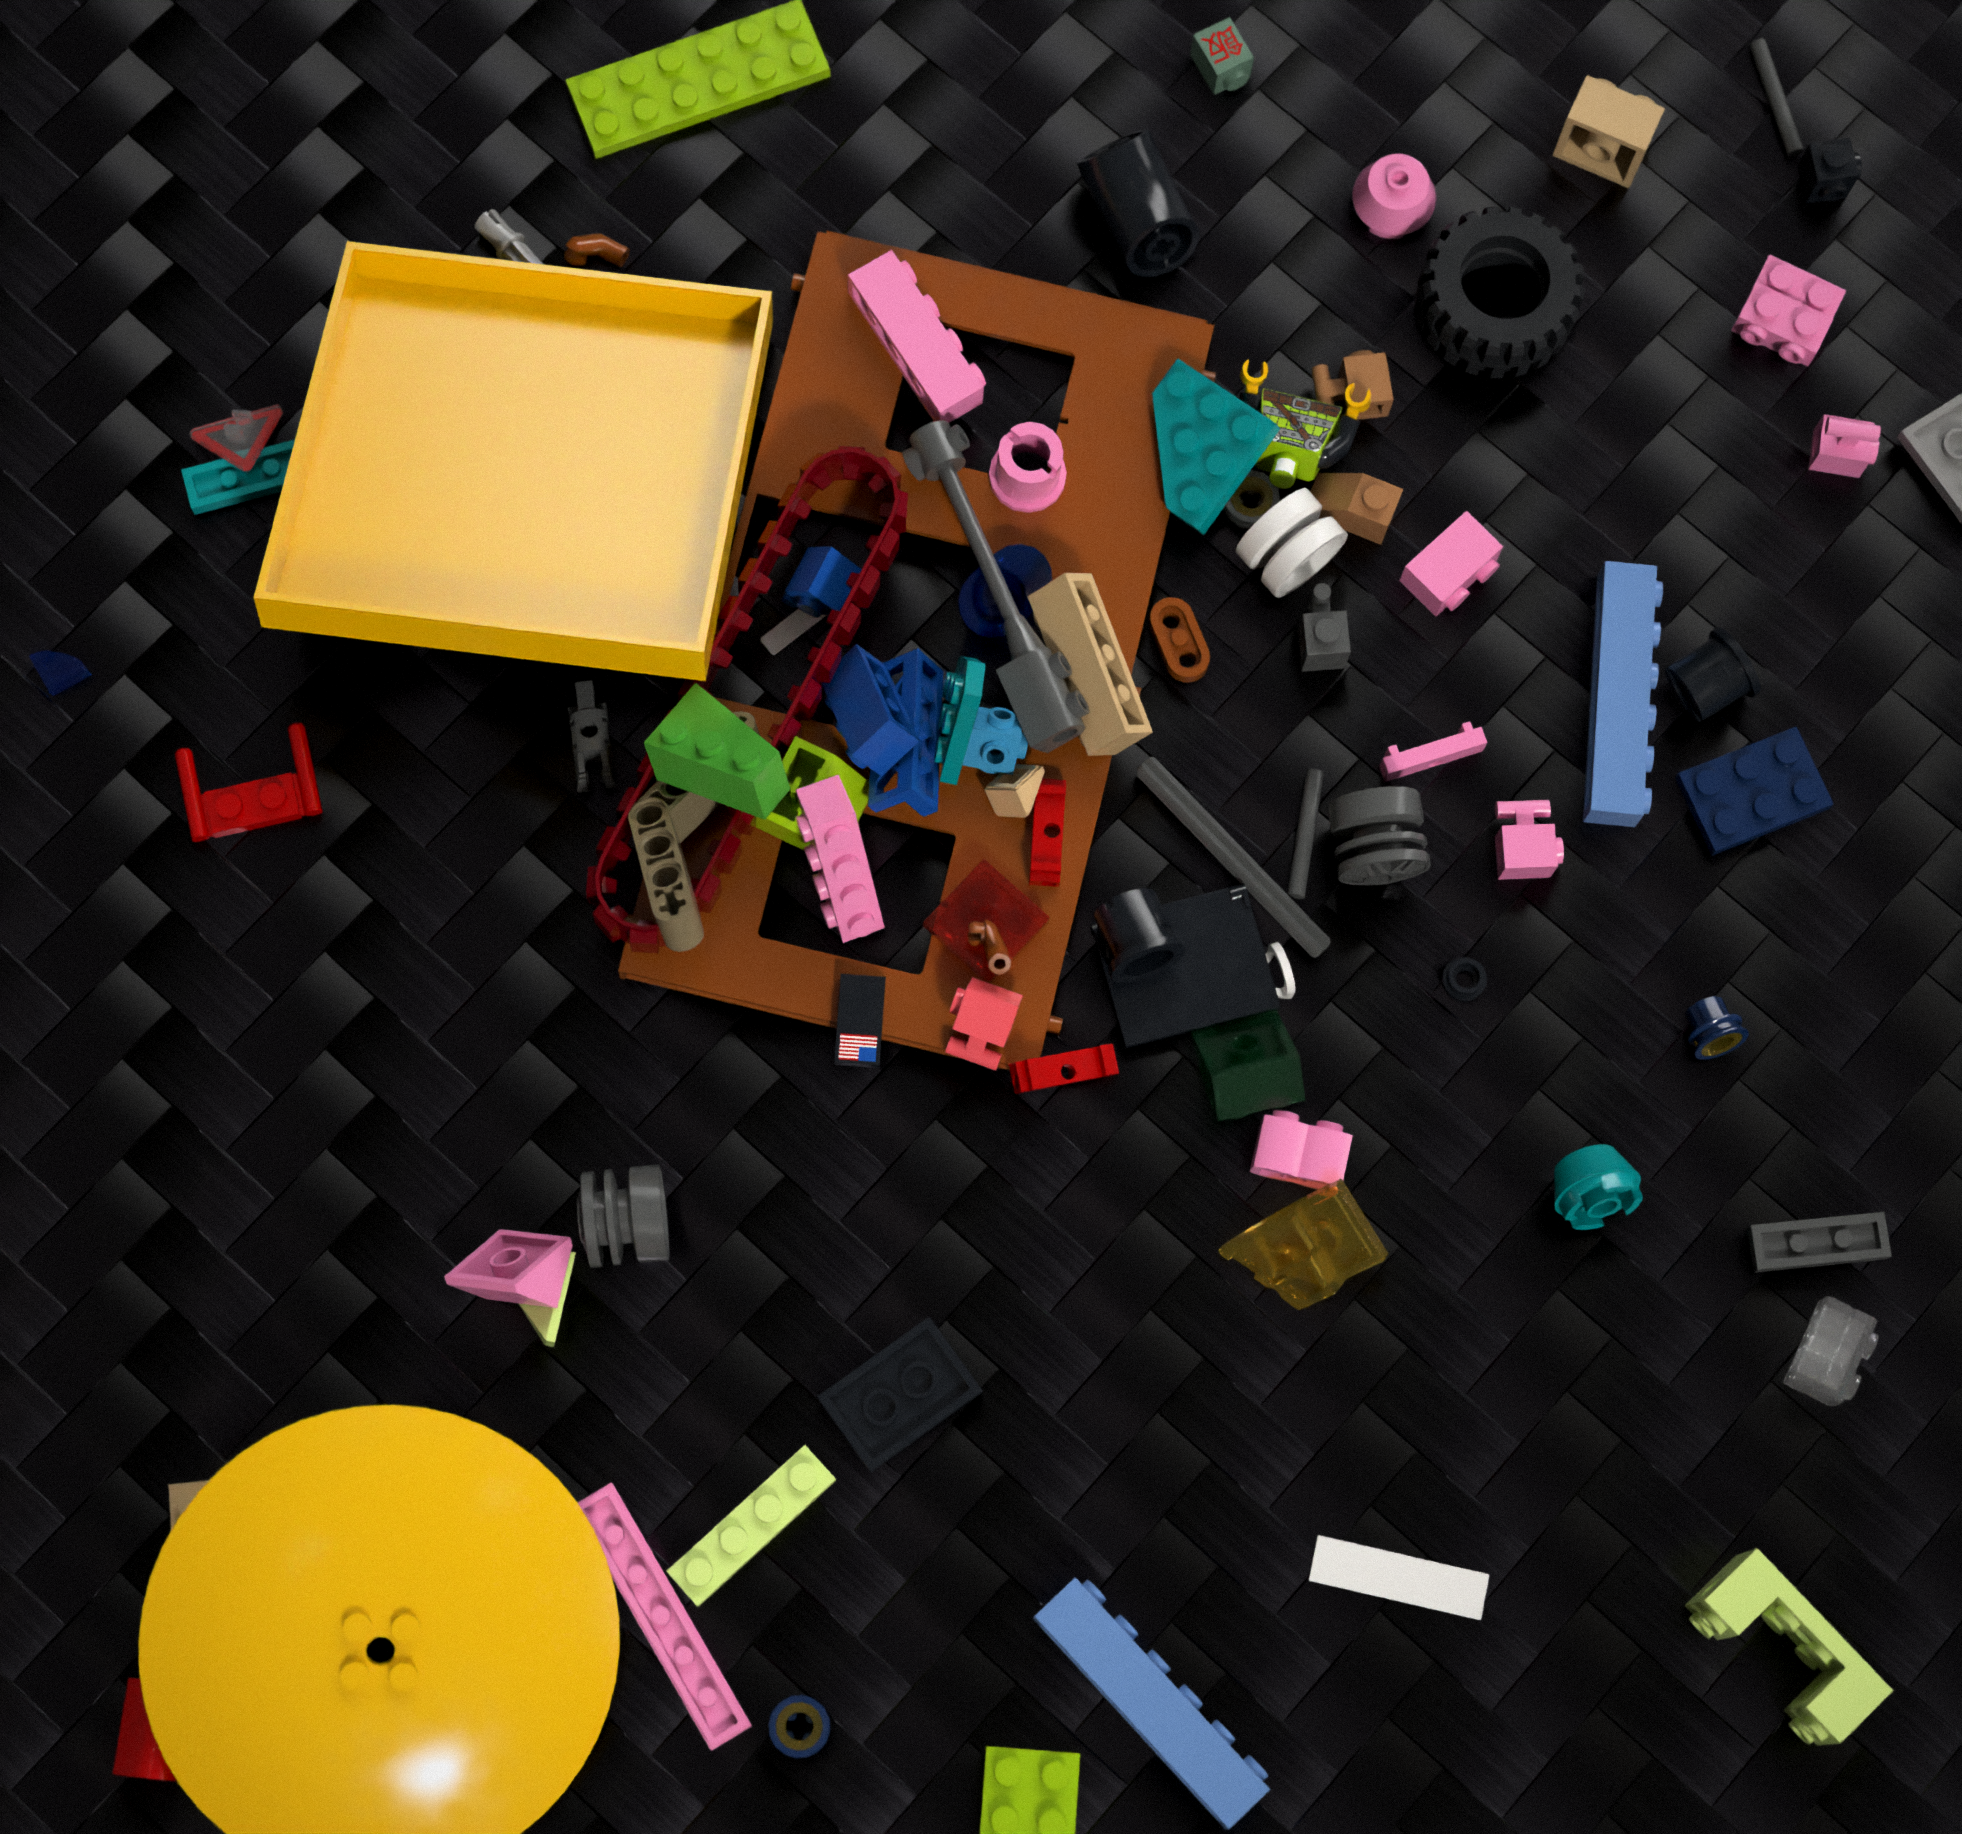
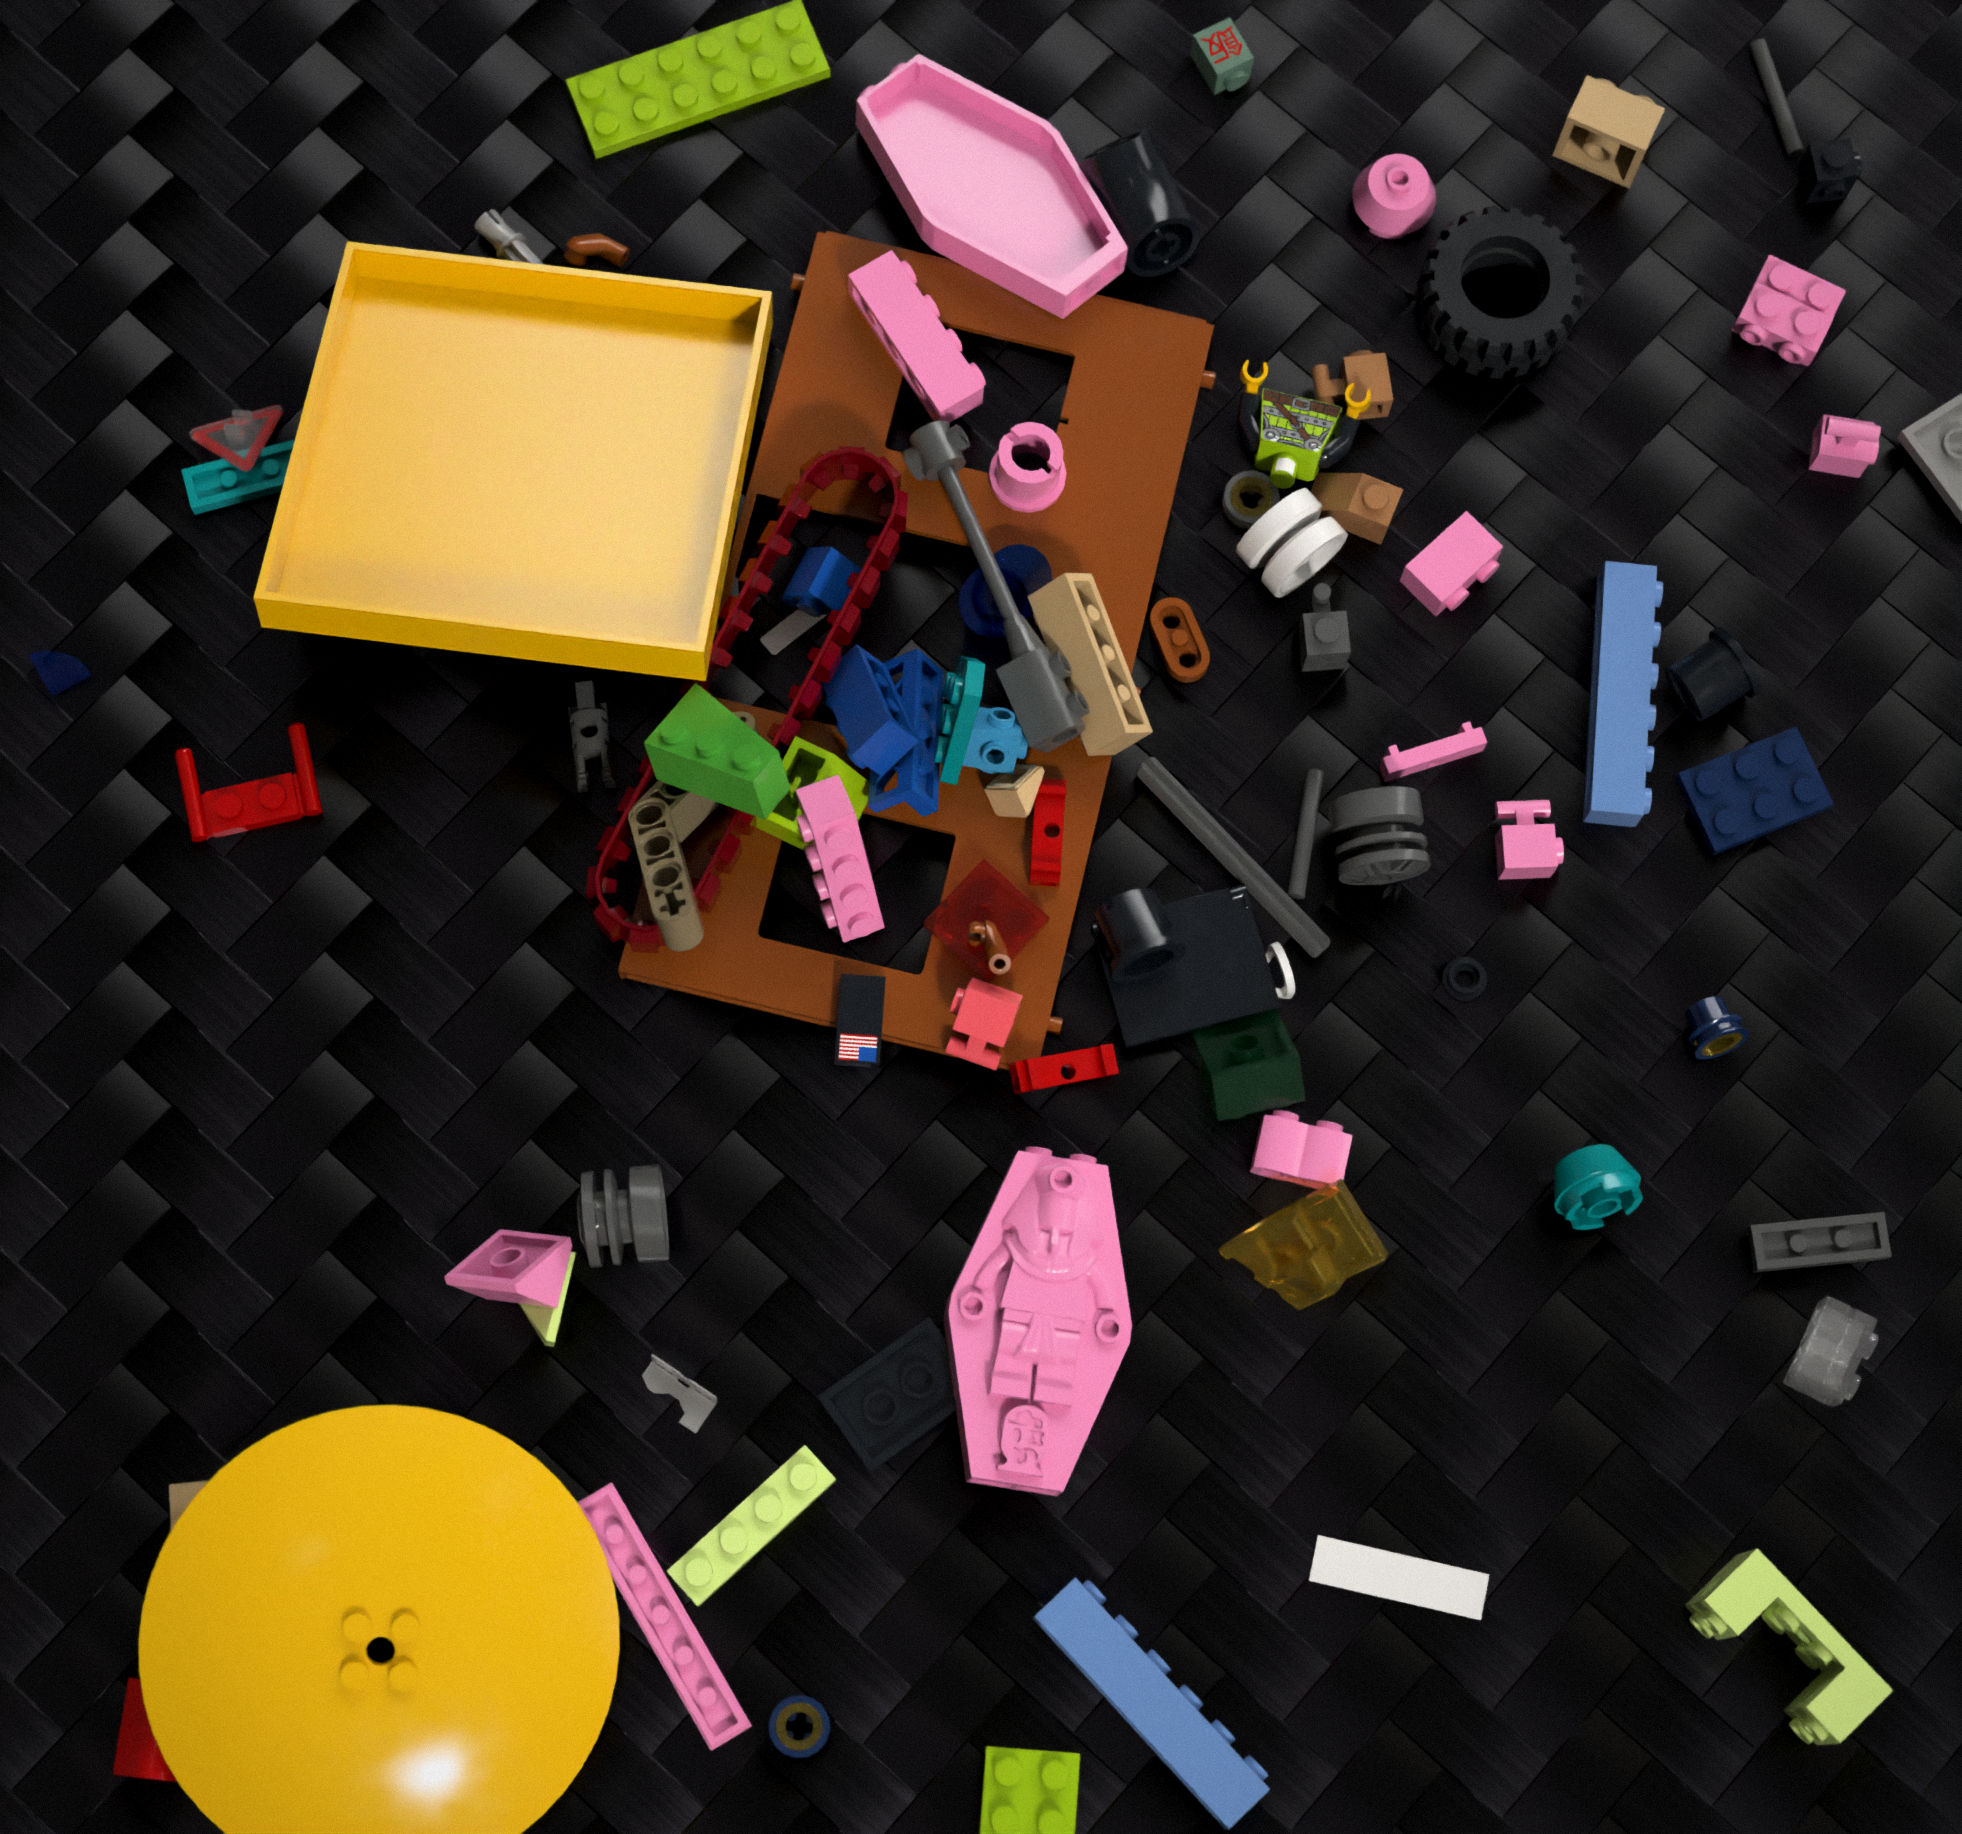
(695, 1405): none -> light grey piece
(990, 185): none -> bright pink container
(1037, 1323): none -> bright pink container
(1204, 443): teal plate -> none

